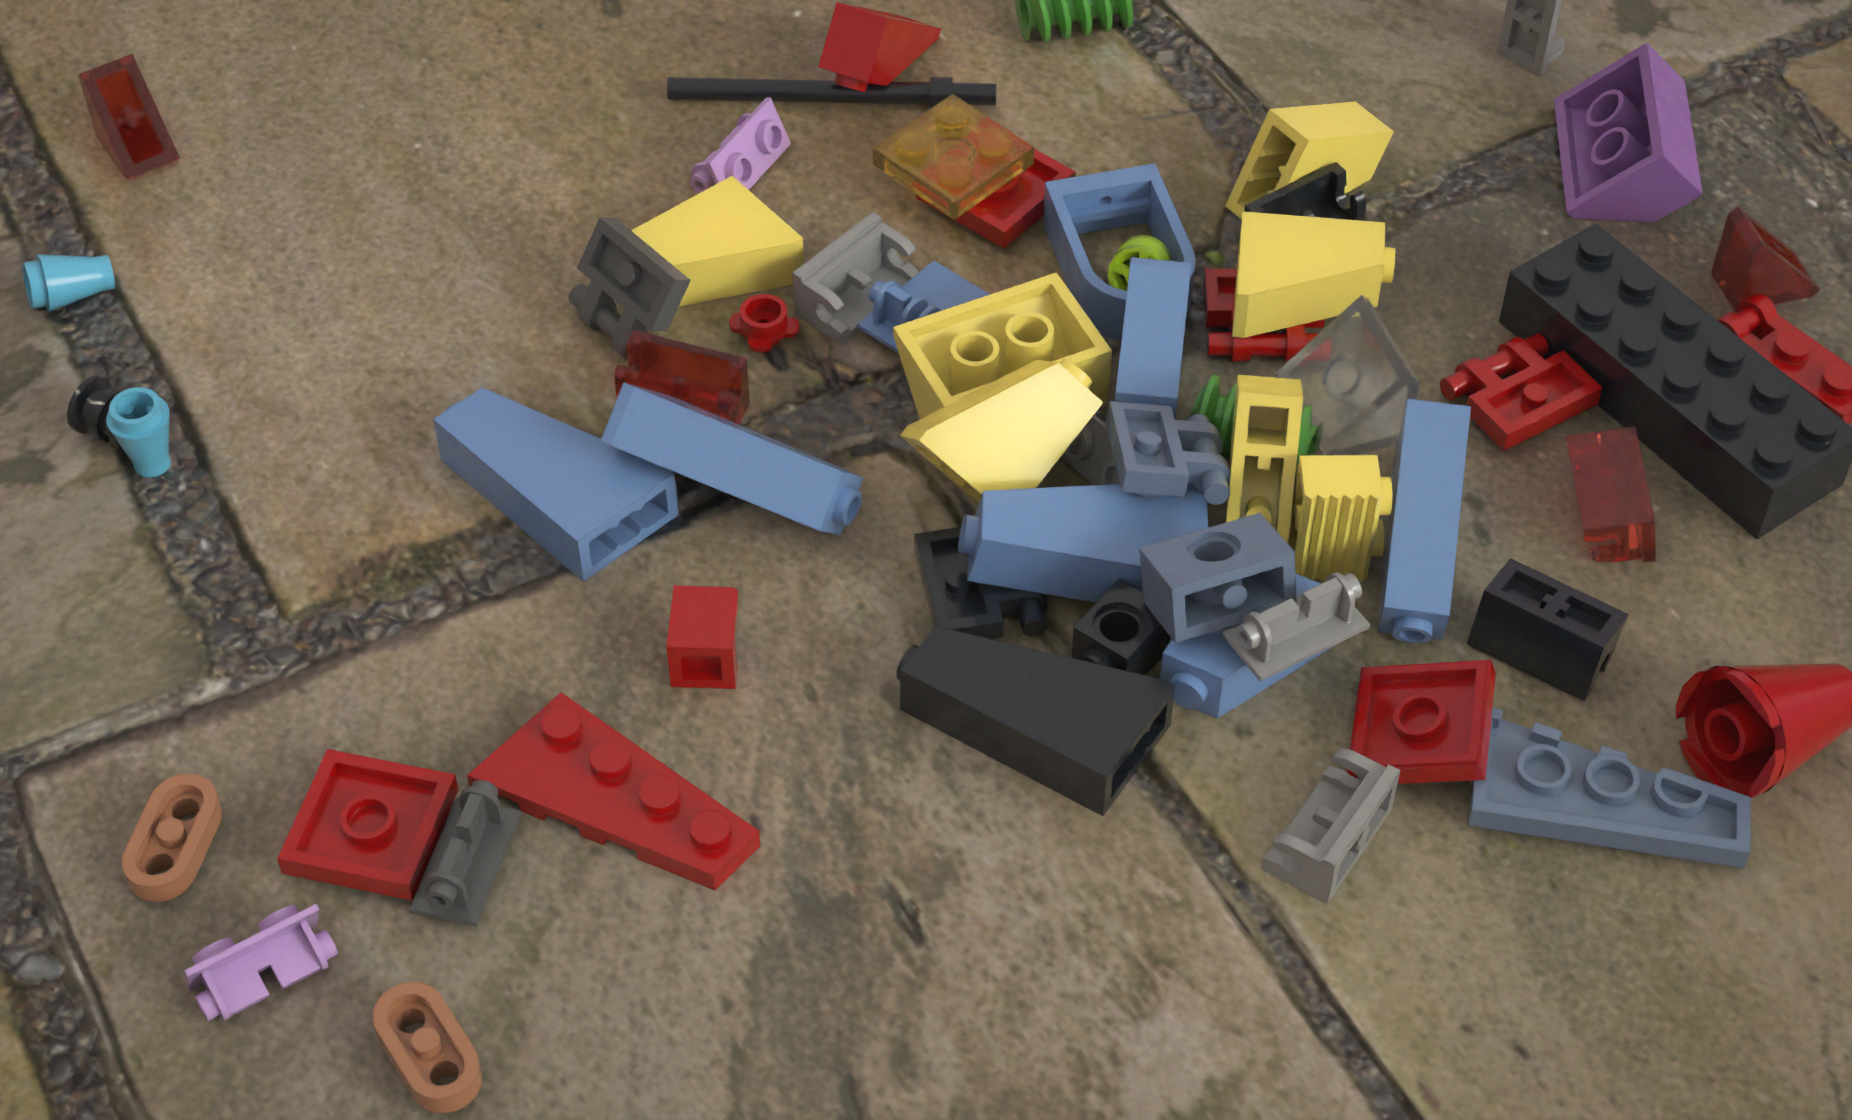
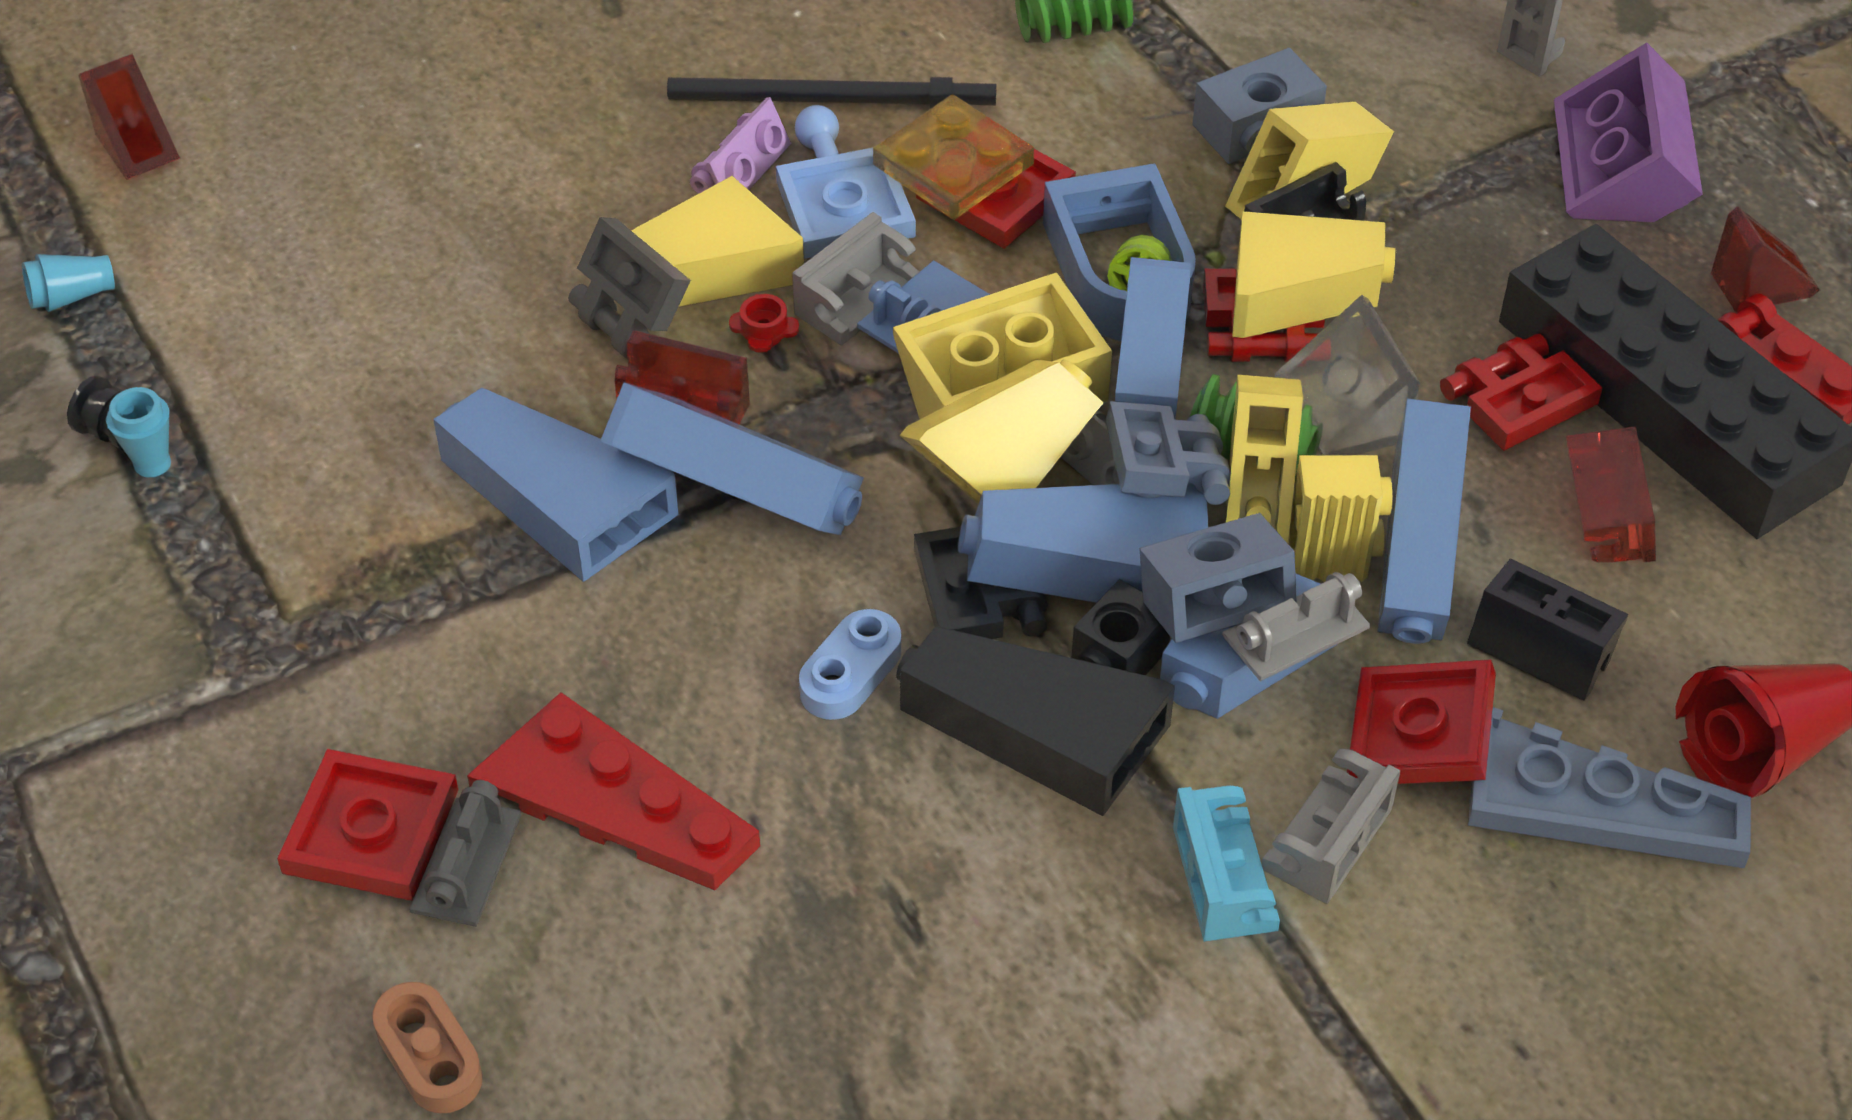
(167, 842): nougat plate -> none
(233, 970): lavender hinge -> none
(703, 637): red panel -> none
(837, 189): none -> light blue plate
(853, 657): none -> light blue plate
(872, 45): red slope -> none
(1222, 864): none -> medium azure hinge
(1236, 102): none -> sand blue brick

